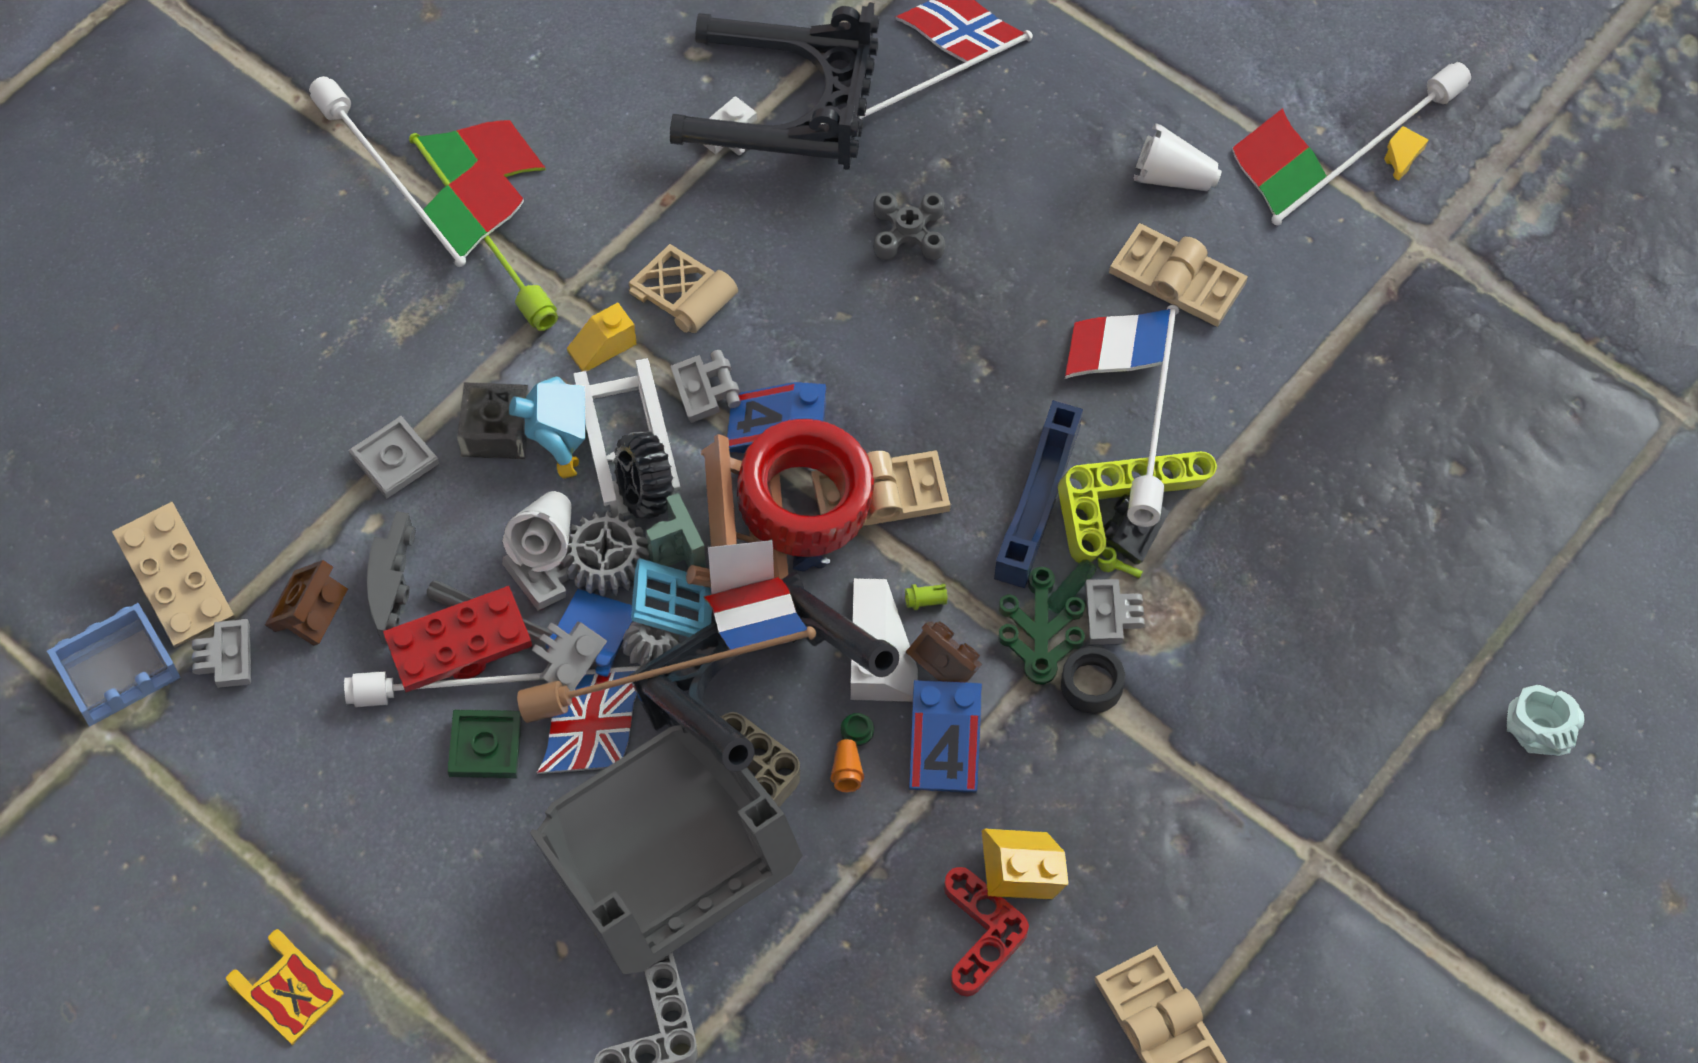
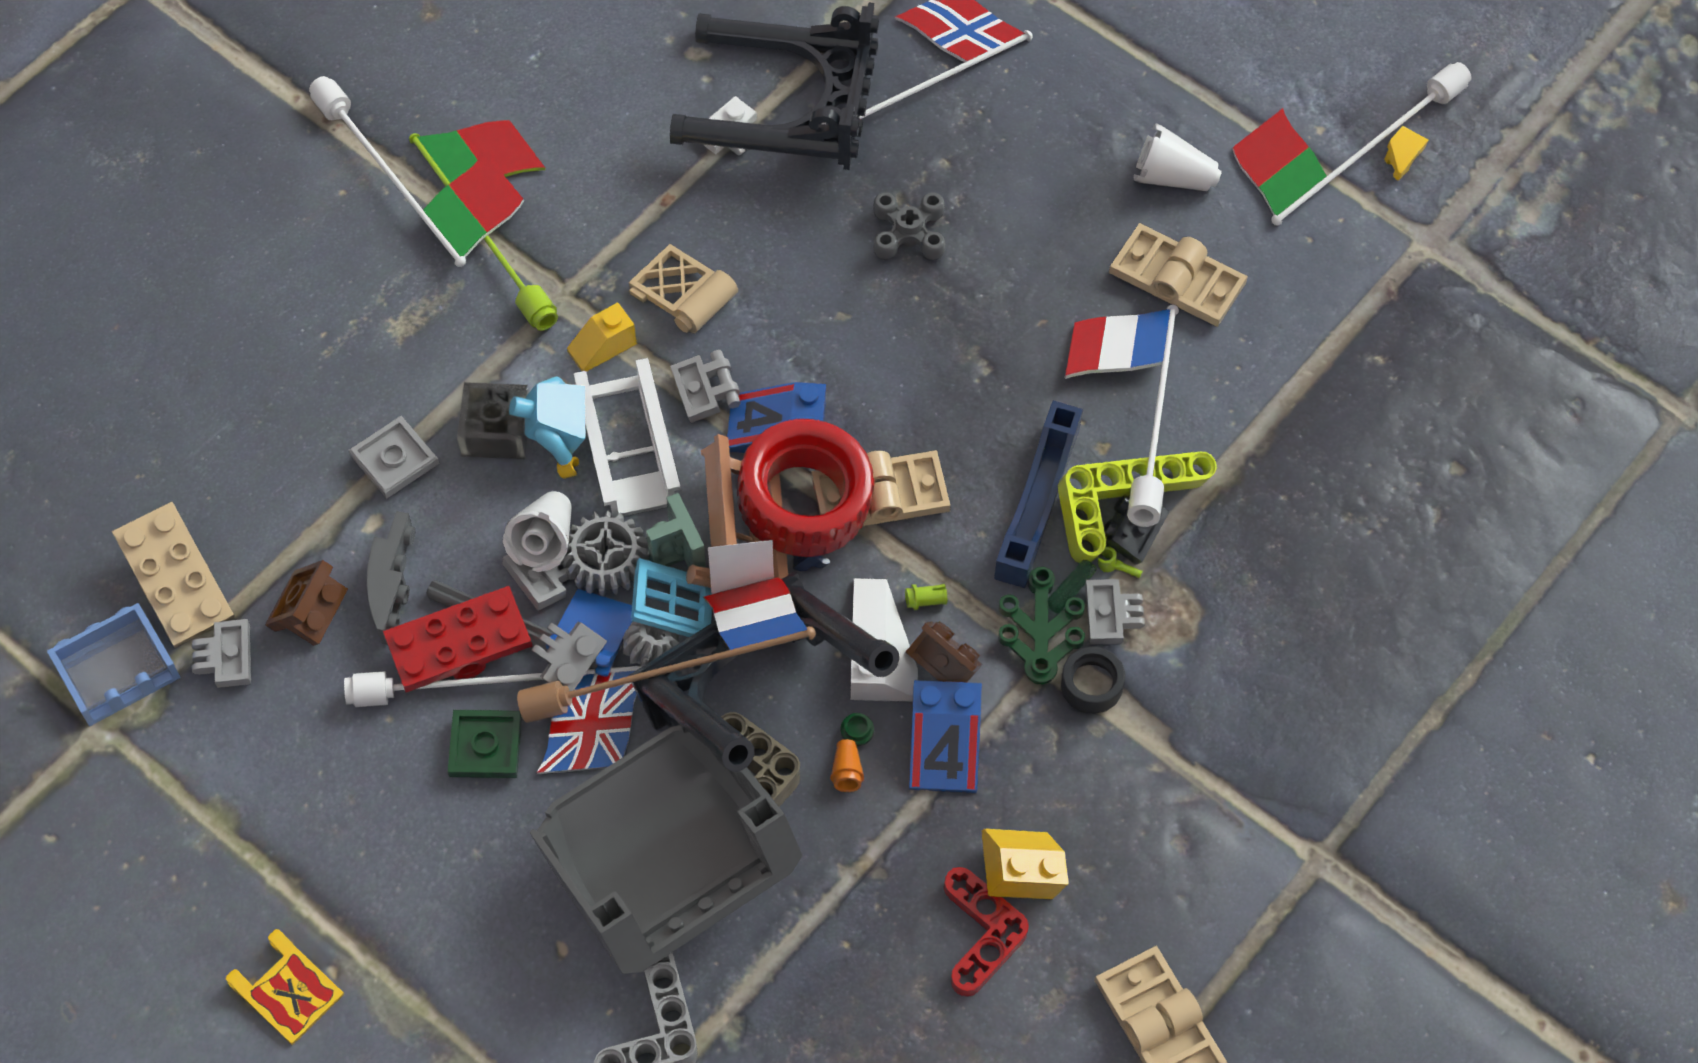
(643, 474): black gear -> none
(1545, 720): light aqua helmet -> none

